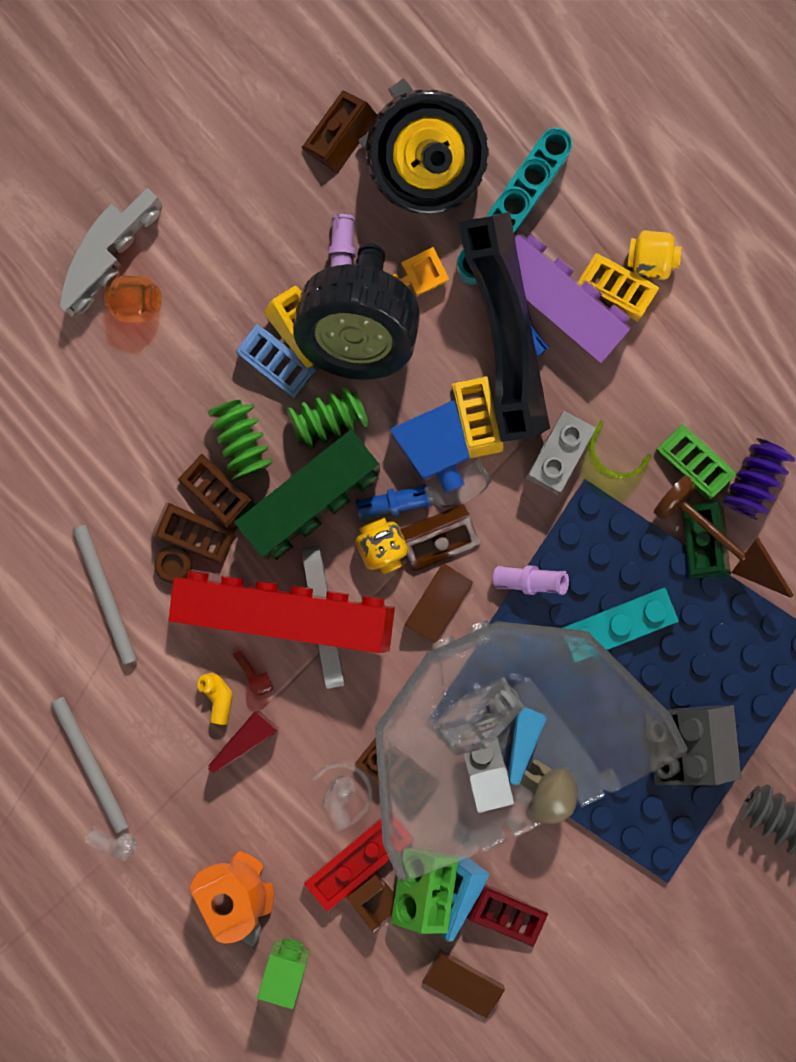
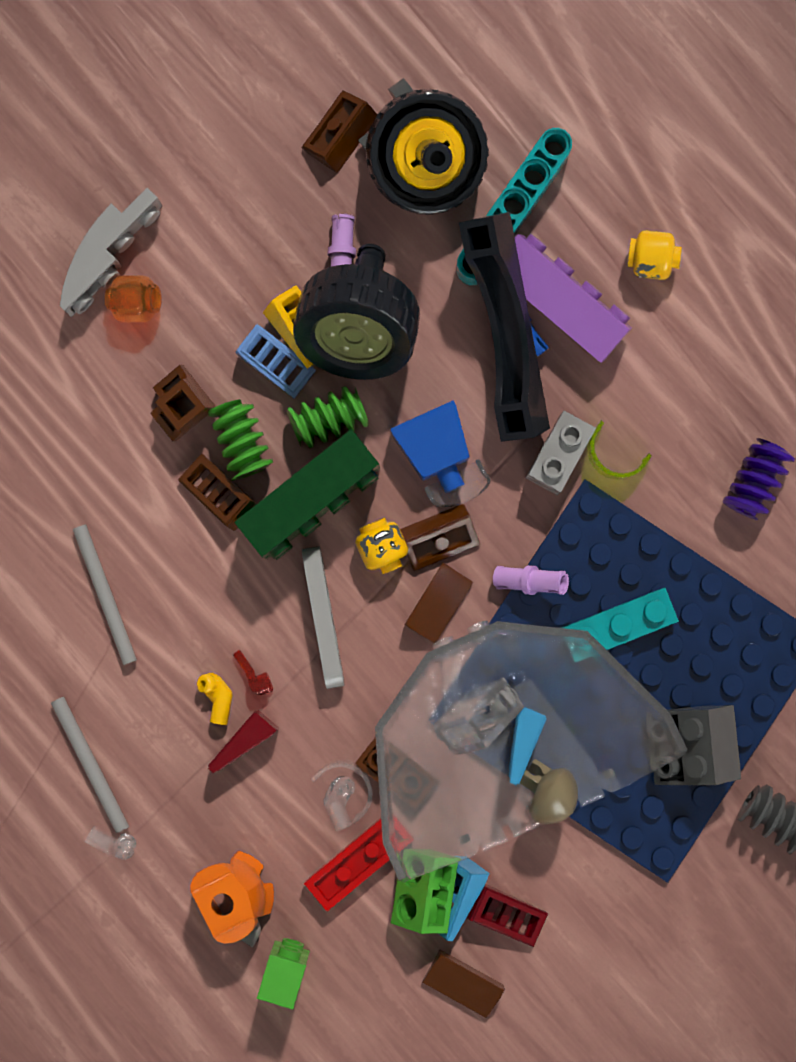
(172, 563): reddish brown tile -> none
(180, 403): none -> reddish brown brick
(198, 521): reddish brown slope -> none
(282, 614): red brick -> none
(373, 901): reddish brown panel -> none
(392, 503): blue pin -> none
(423, 272): light orange plate -> none
(482, 446): yellow slope -> none
(489, 778): slope -> none
(637, 282): yellow slope -> none
(704, 553): dark green slope -> none
(705, 452): bright green slope -> none
(753, 565): reddish brown piece -> none

